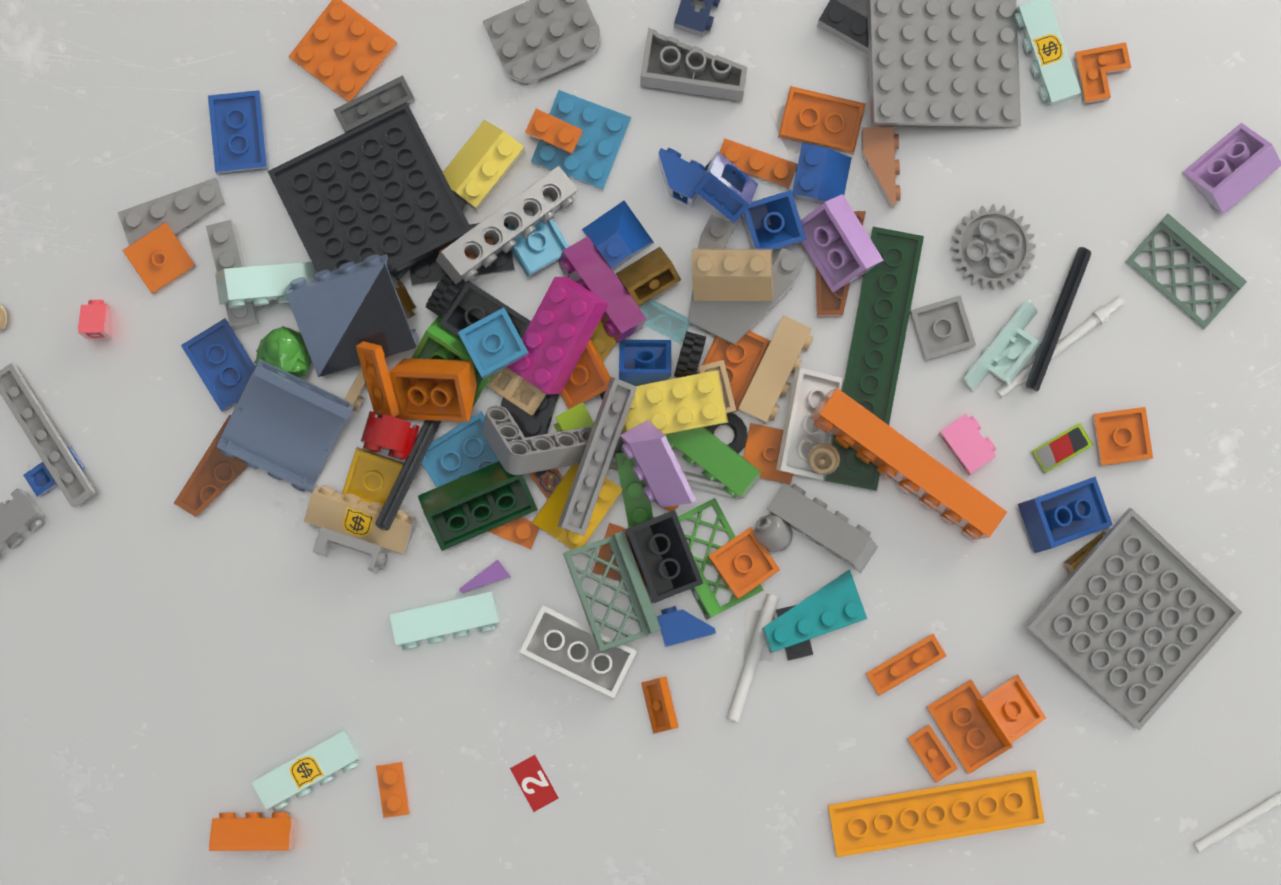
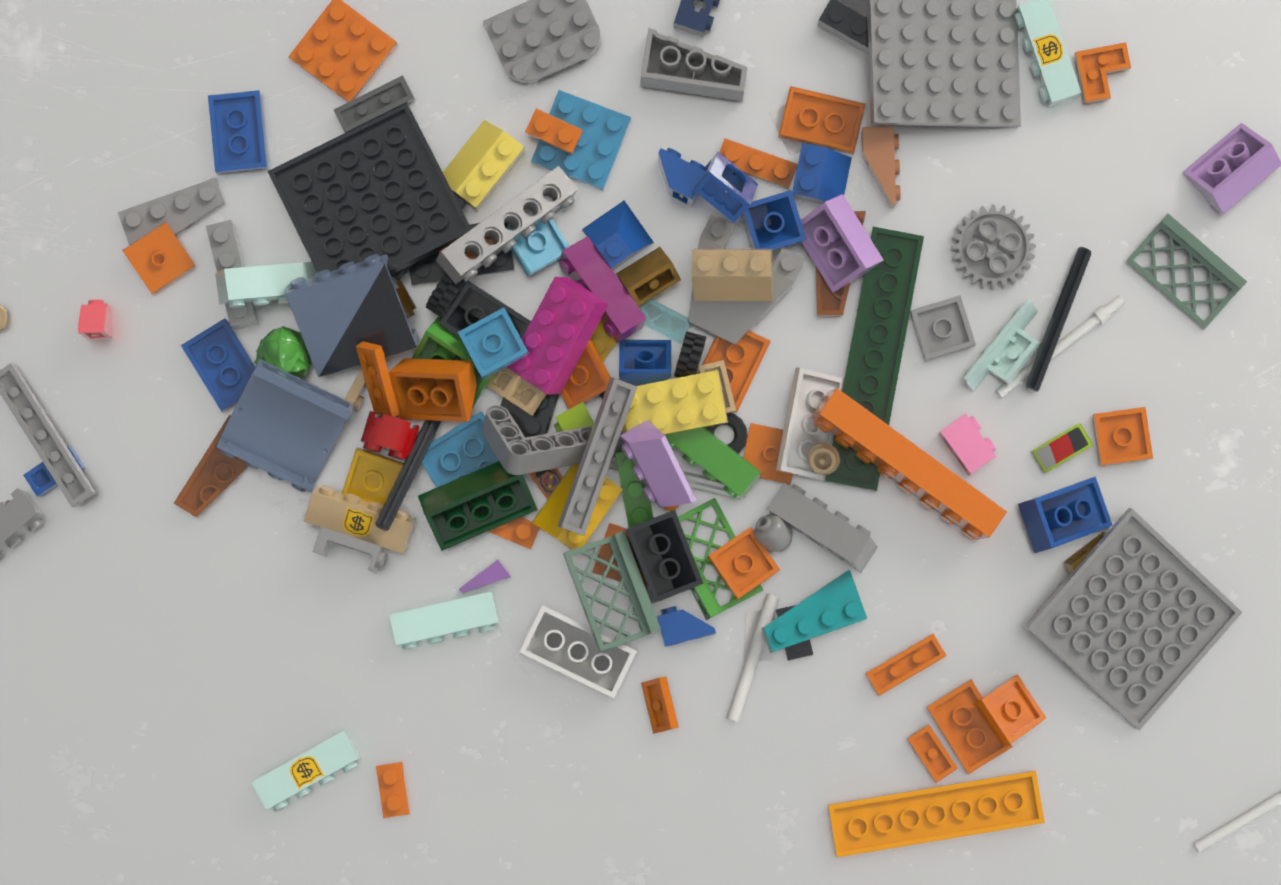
(252, 832): orange slope -> none
(534, 783): red sticker -> none
(772, 374): tan brick -> none

